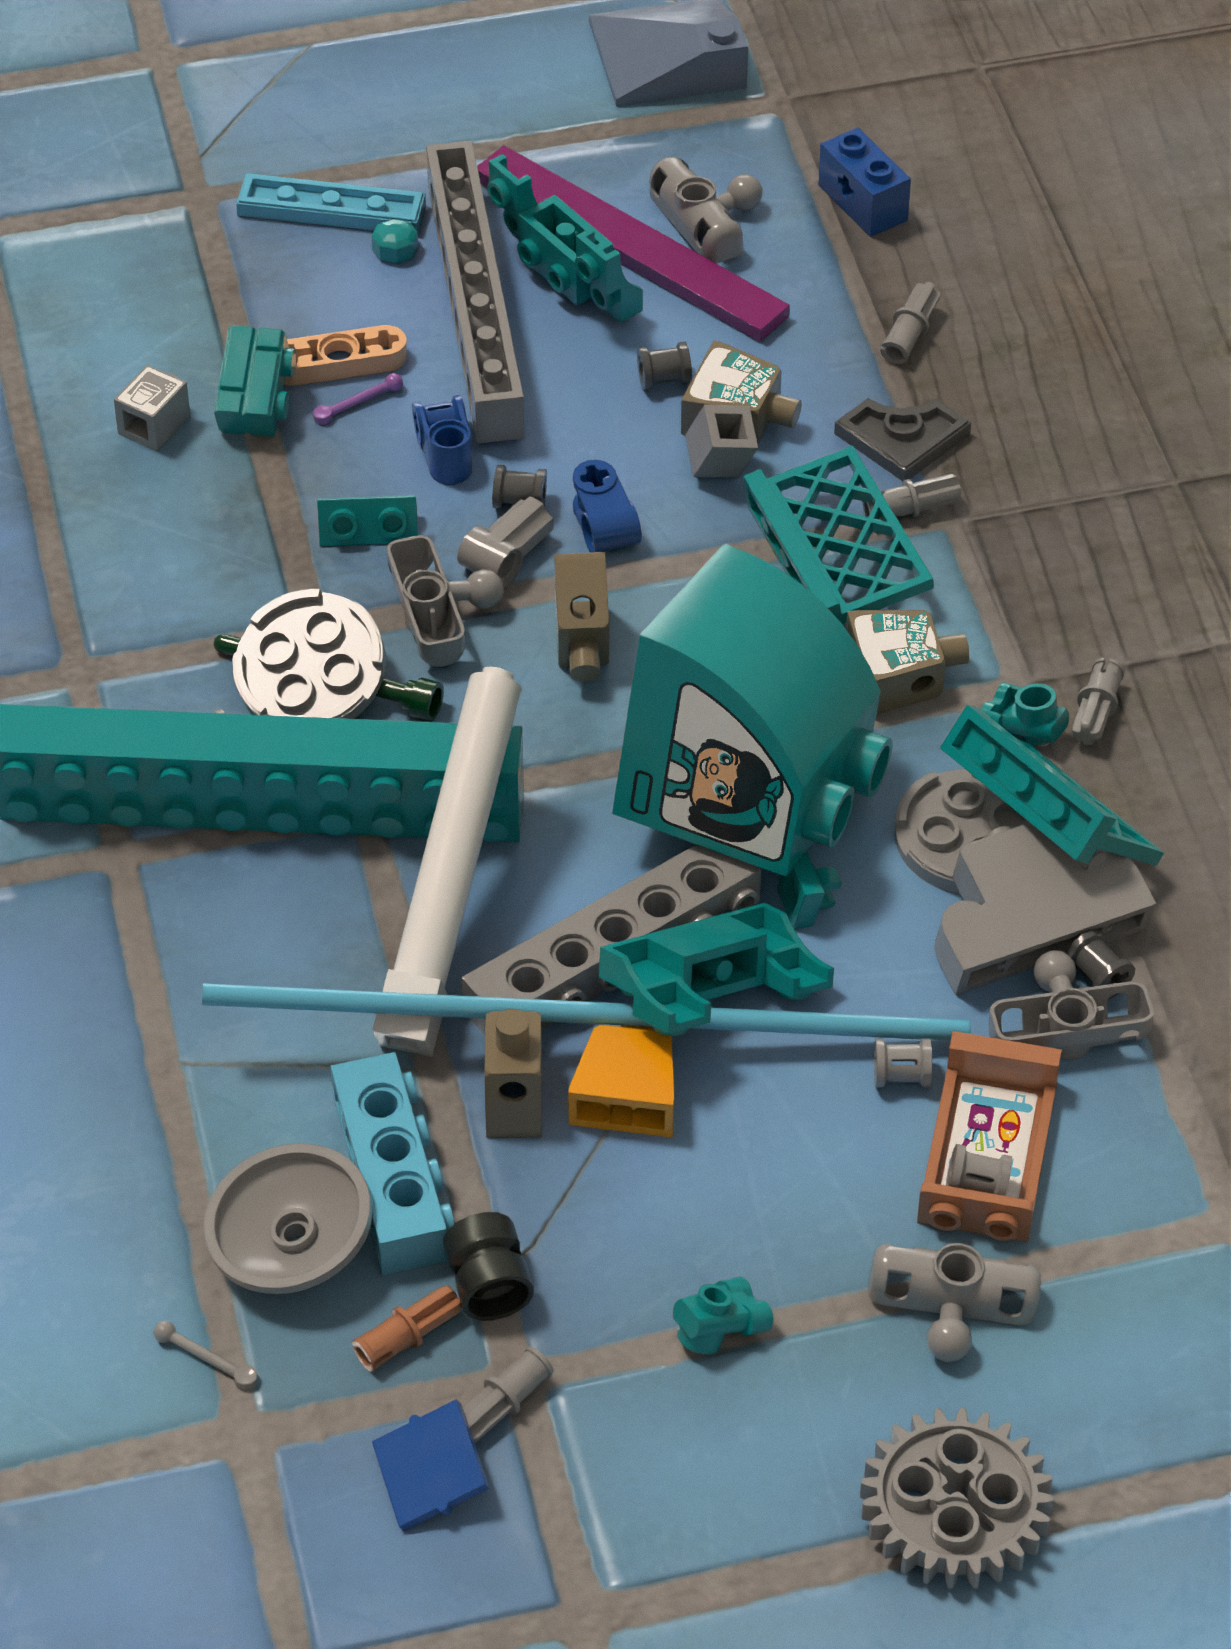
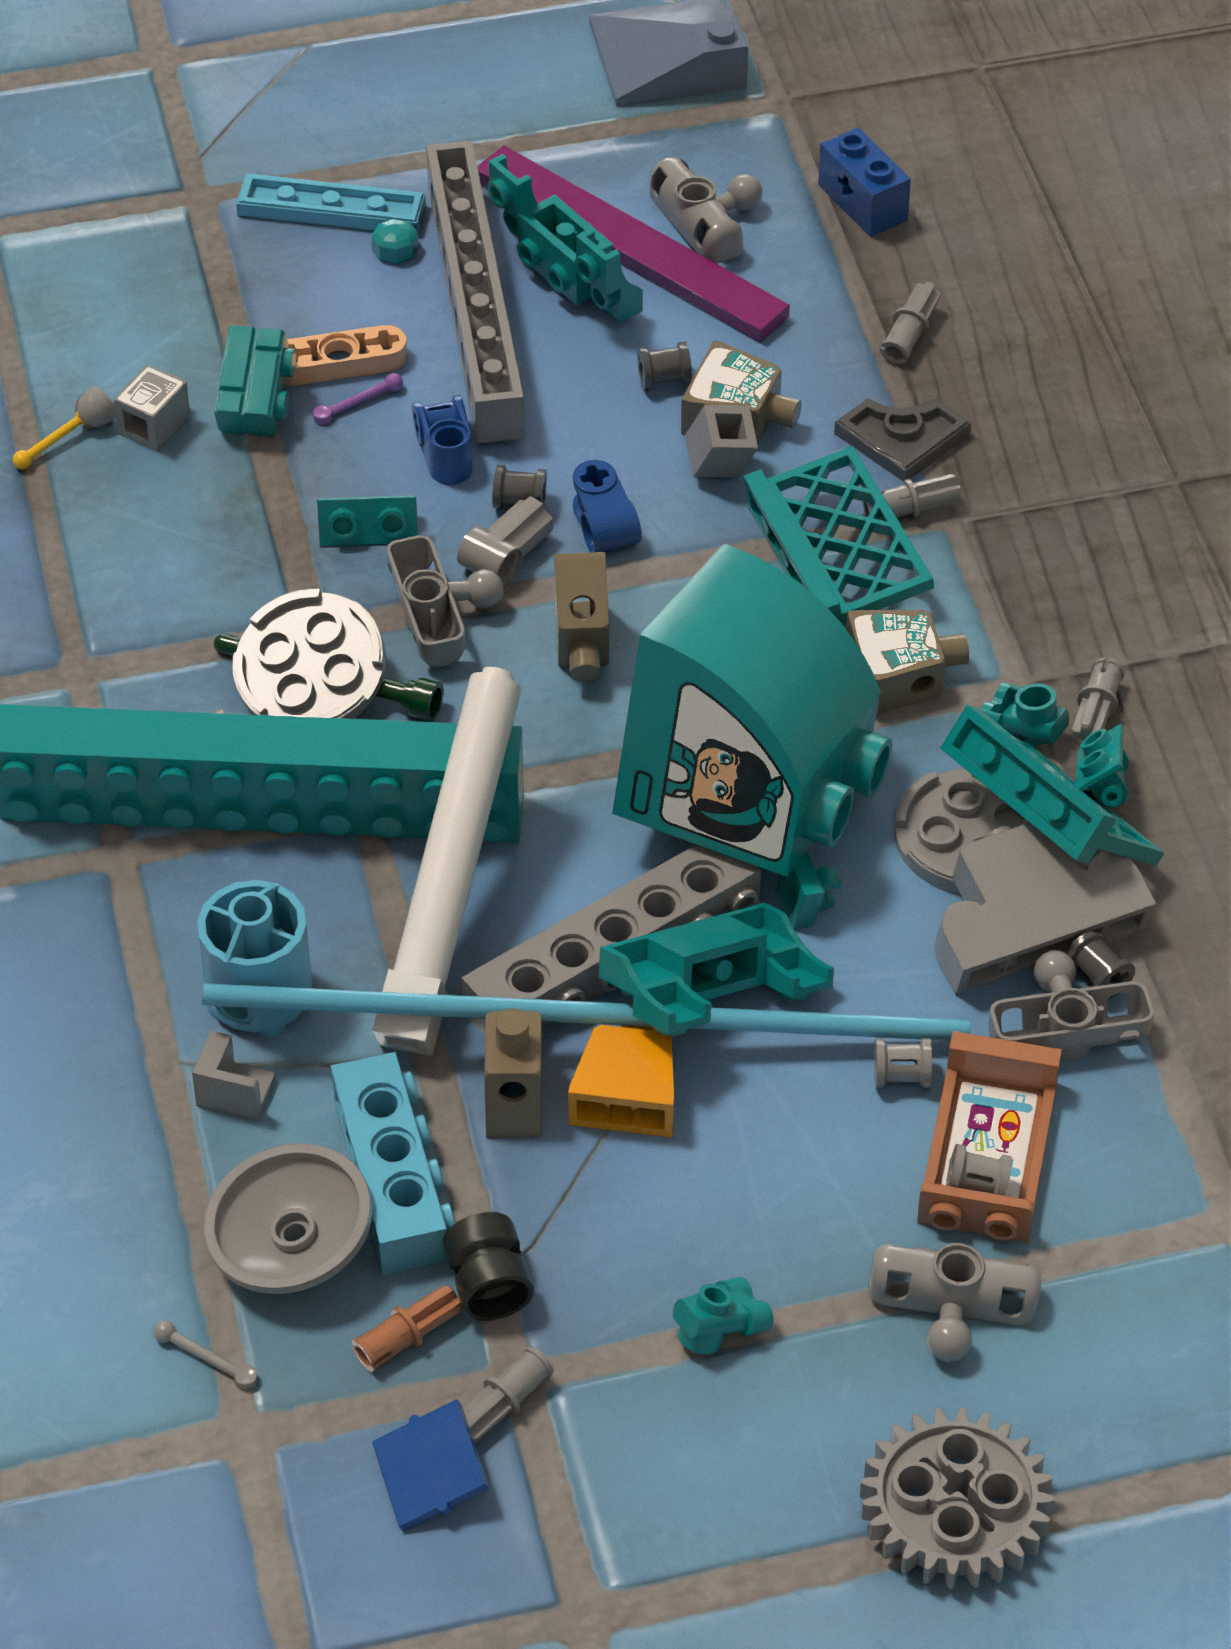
(90, 411): none -> hinge
(227, 1084): none -> light grey panel
(255, 938): none -> medium azure cylinder
(1103, 766): none -> teal hinge

